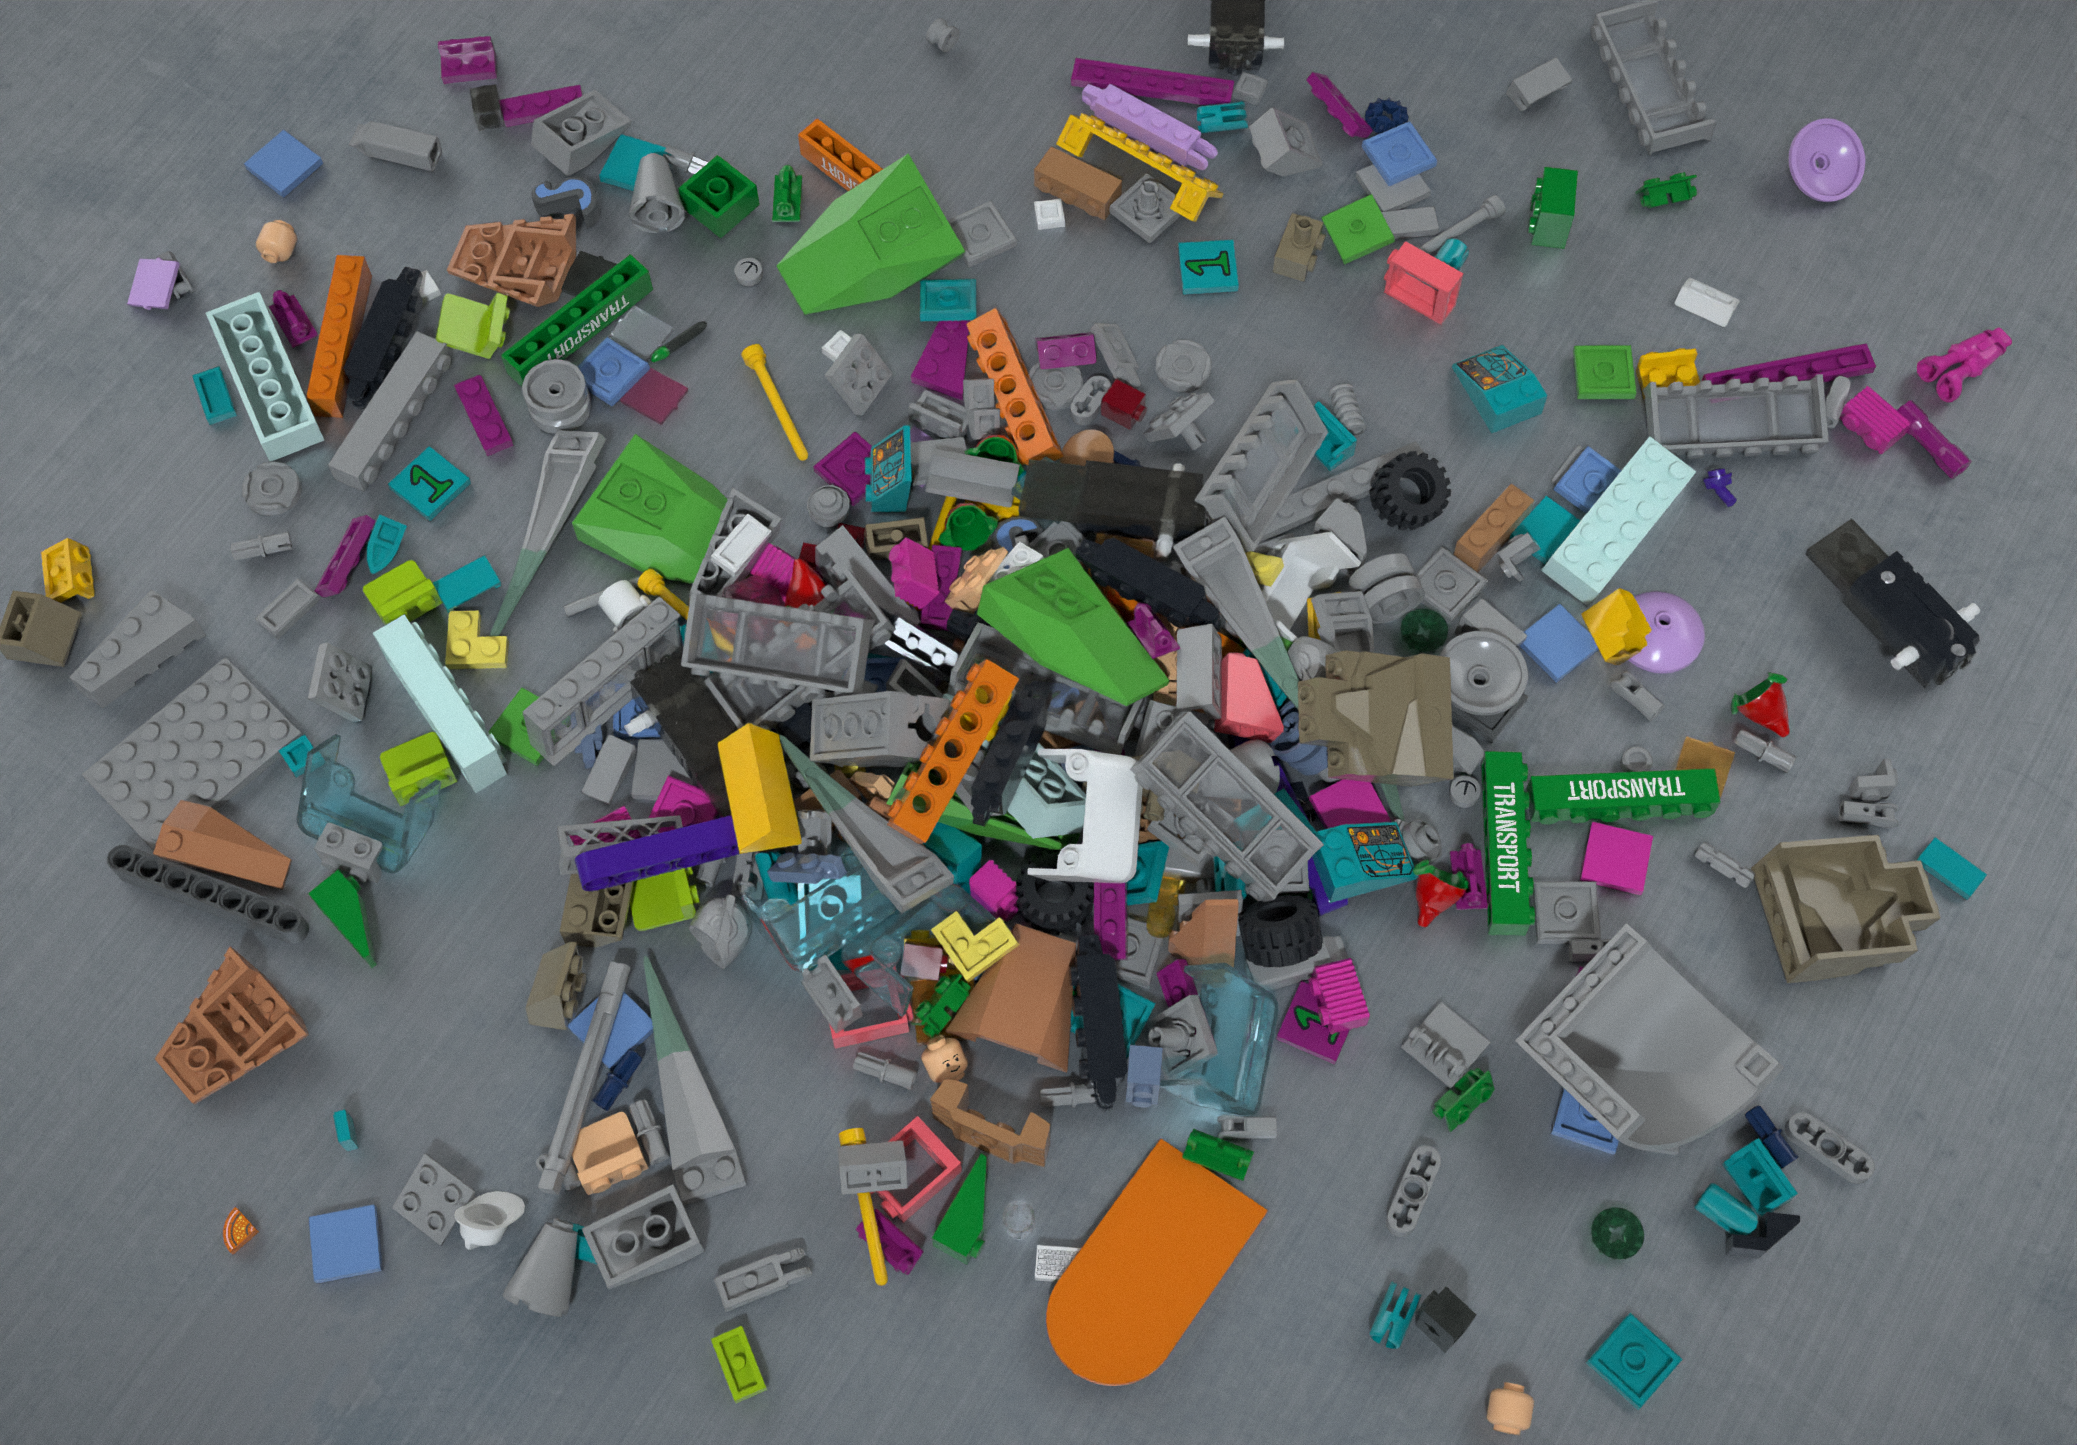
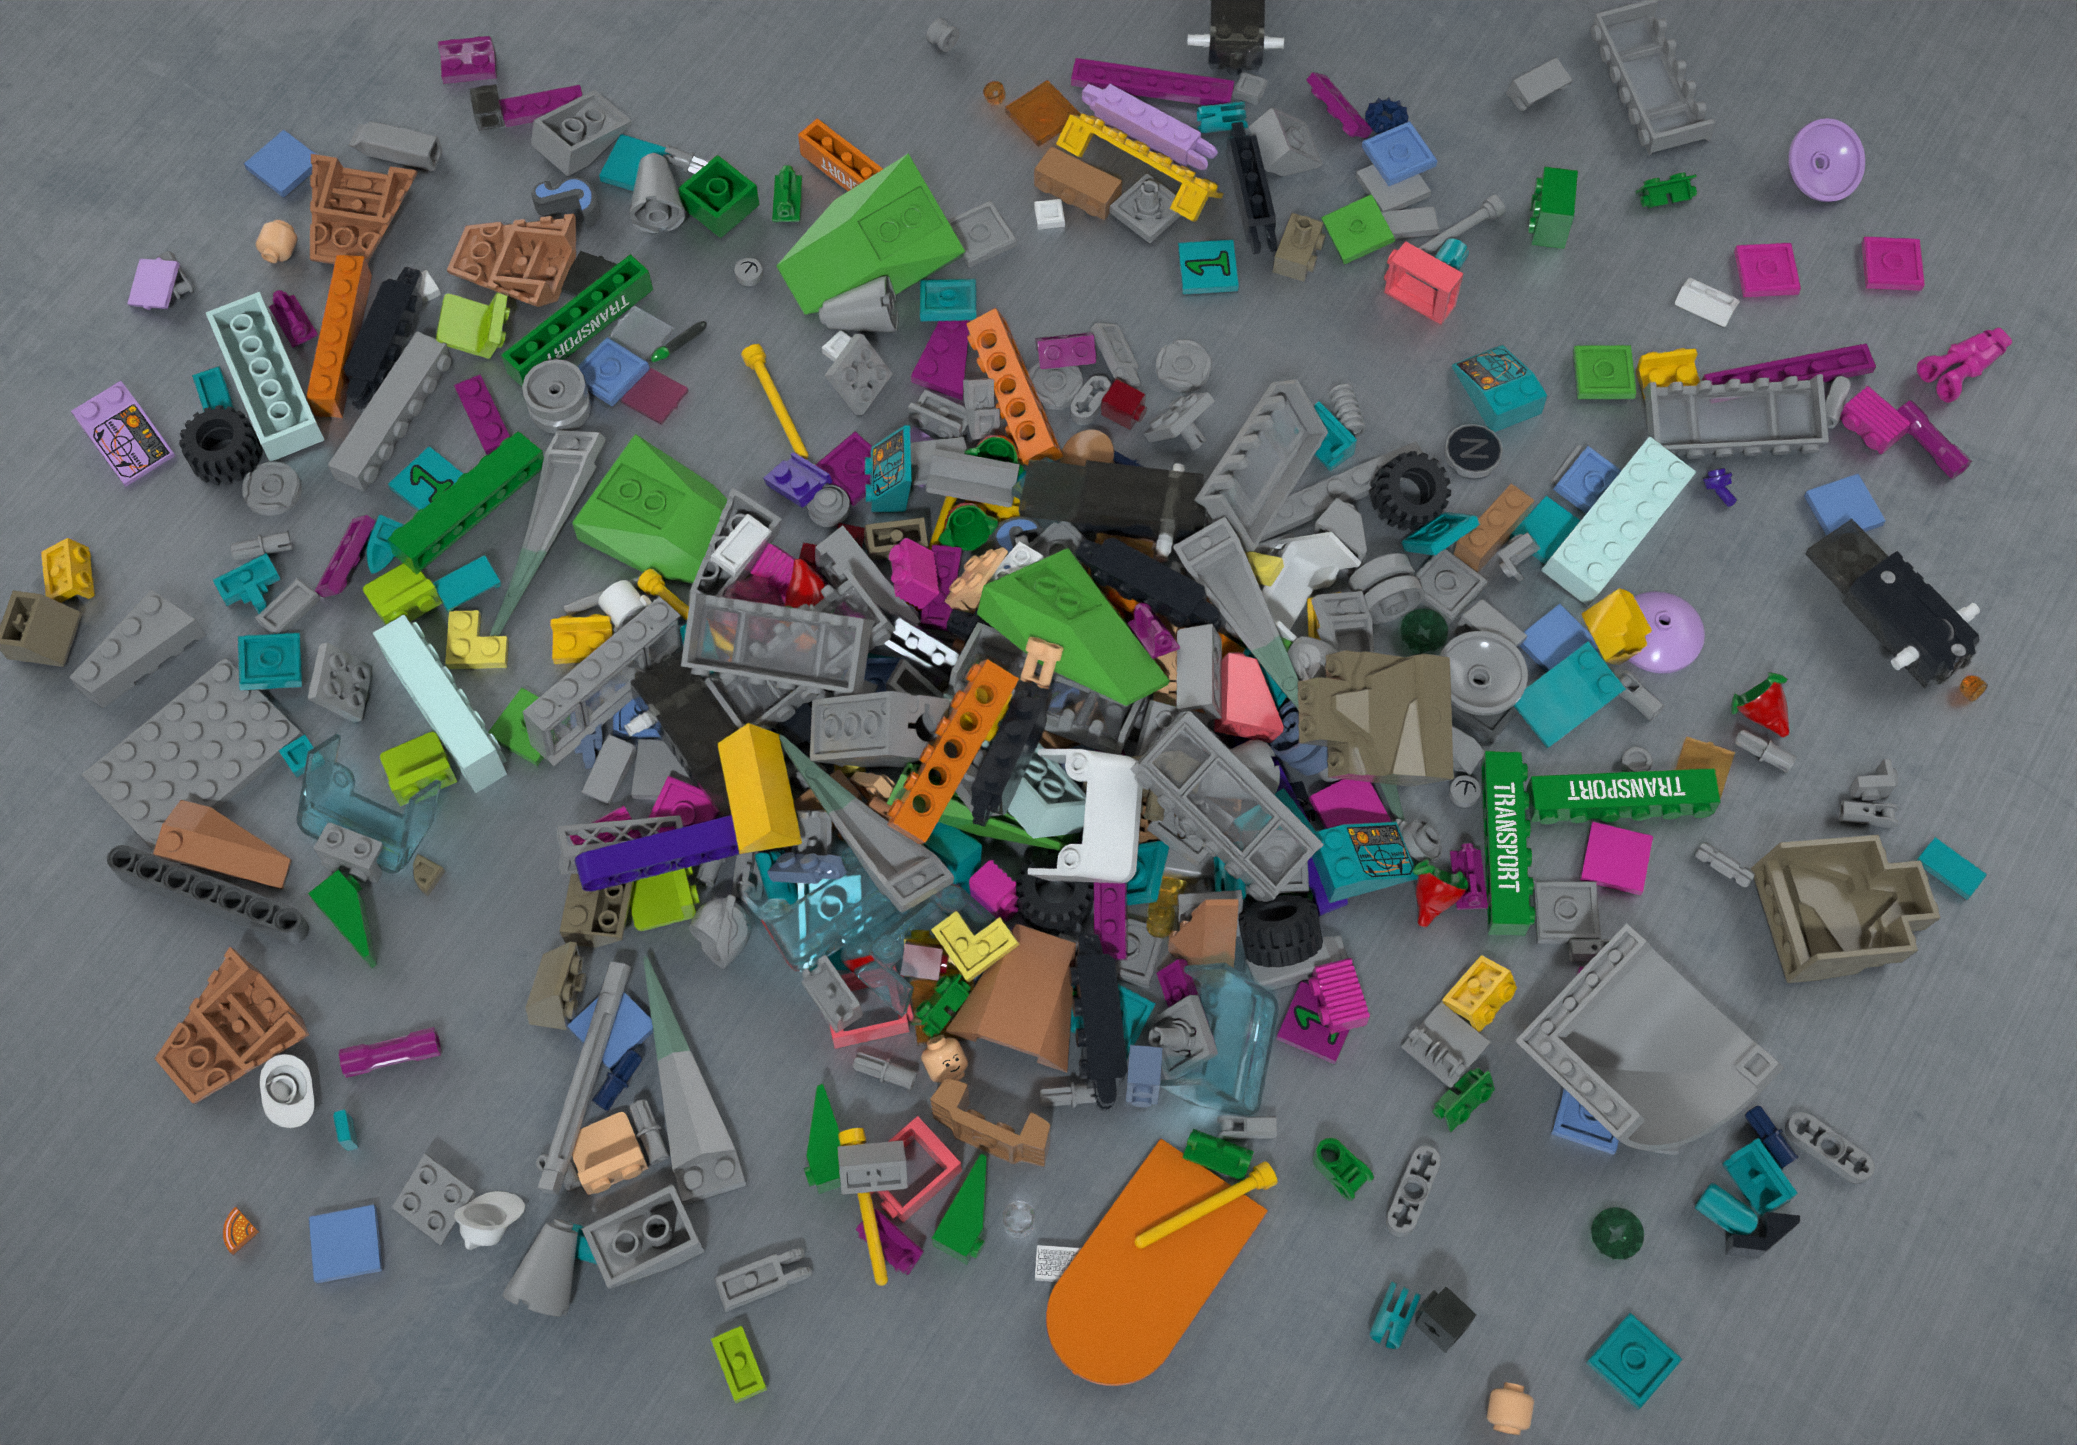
(122, 433): none -> lavender slope
(211, 428): none -> black tyre
(248, 582): none -> teal hinge
(269, 661): none -> teal tile
(287, 1091): none -> white piece
(352, 207): none -> nougat wedge
(365, 1058): none -> magenta axle
(426, 874): none -> dark tan tile
(466, 502): none -> green brick
(578, 637): none -> yellow bracket
(797, 479): none -> dark purple plate
(822, 1146): none -> green slope
(863, 308): none -> light grey cone
(988, 93): none -> clear orange hinge
(1040, 650): none -> light nougat piece
(1041, 112): none -> clear orange tile
(1251, 188): none -> black hinge
(1260, 1178): none -> yellow piece
(1342, 1170): none -> green piece
(1440, 533): none -> teal tile
(1473, 450): none -> black tile
(1481, 992): none -> yellow bracket
(1568, 694): none -> teal slope
(1767, 270): none -> dark pink tile
(1842, 501): none -> medium blue tile
(1892, 263): none -> dark pink tile
(1973, 687): none -> clear orange hinge

